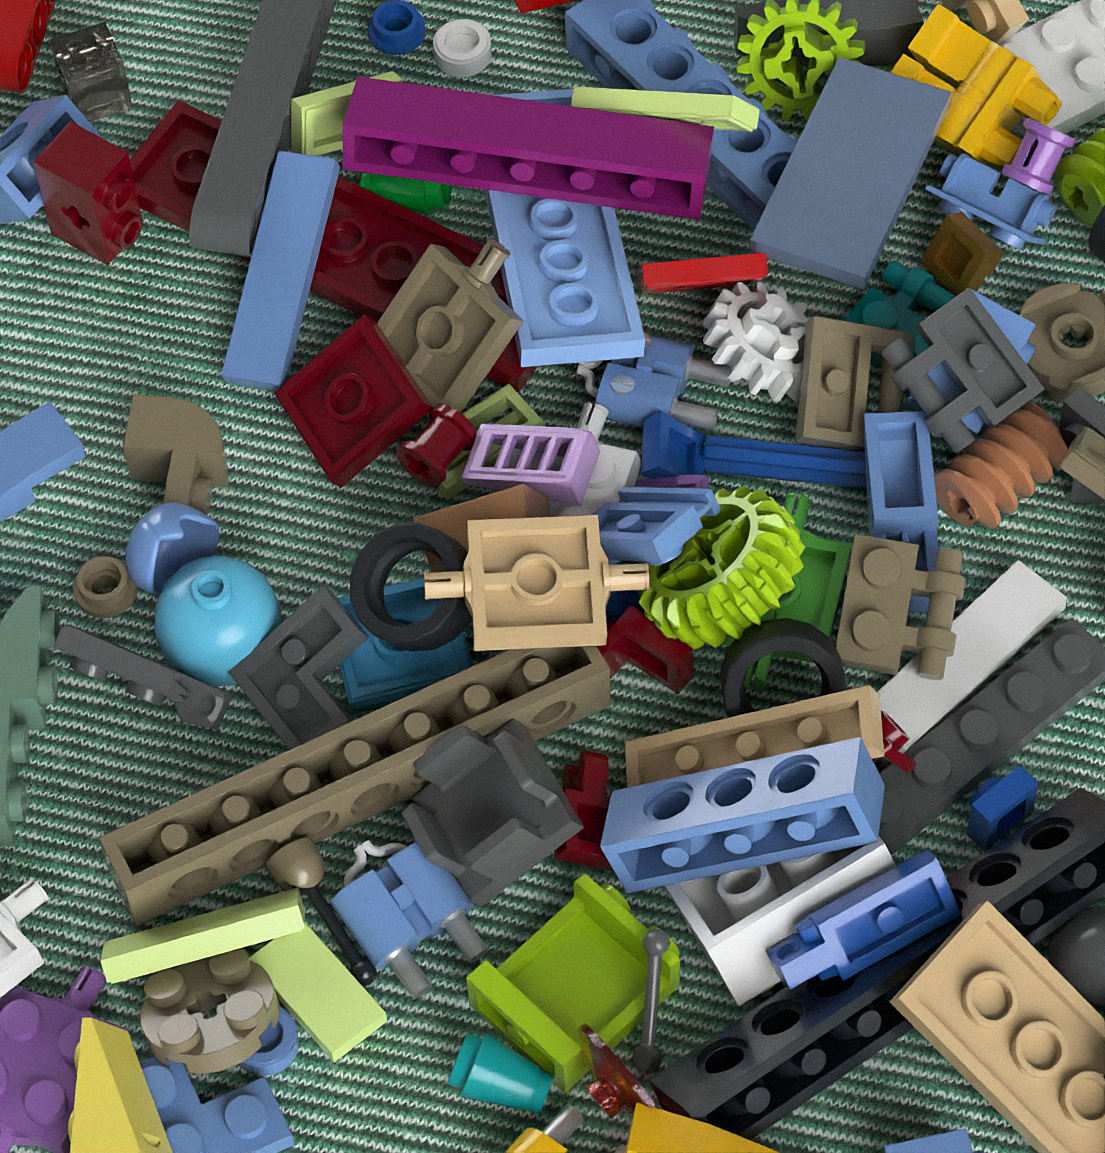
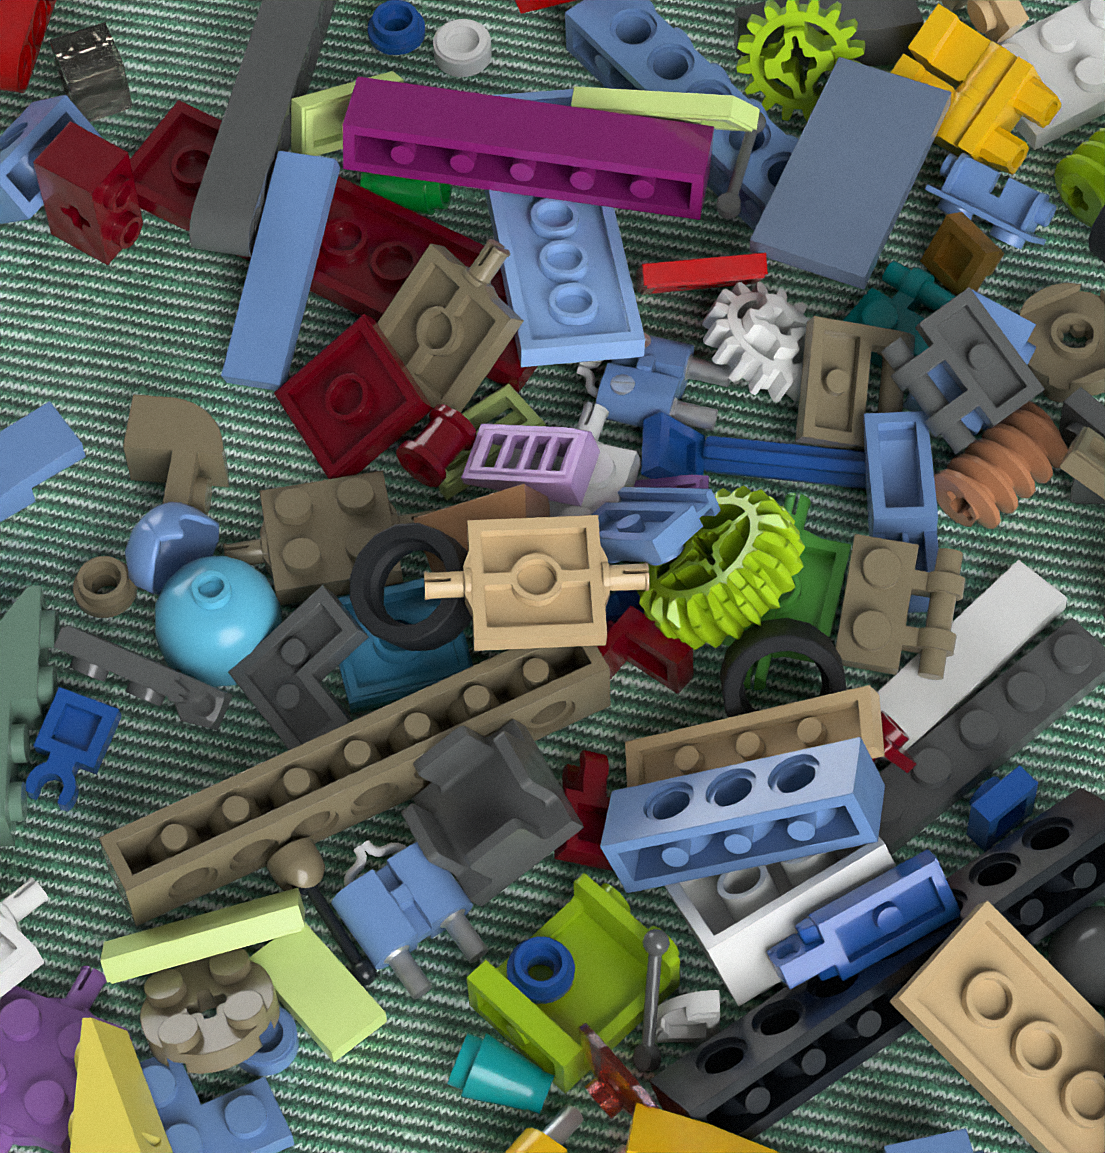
(72, 738): none -> blue plate
(317, 532): none -> dark tan plate
(541, 952): none -> blue plate
(689, 1017): none -> white tile
(729, 203): none -> dark grey hinge
(1038, 156): medium lavender bush -> none

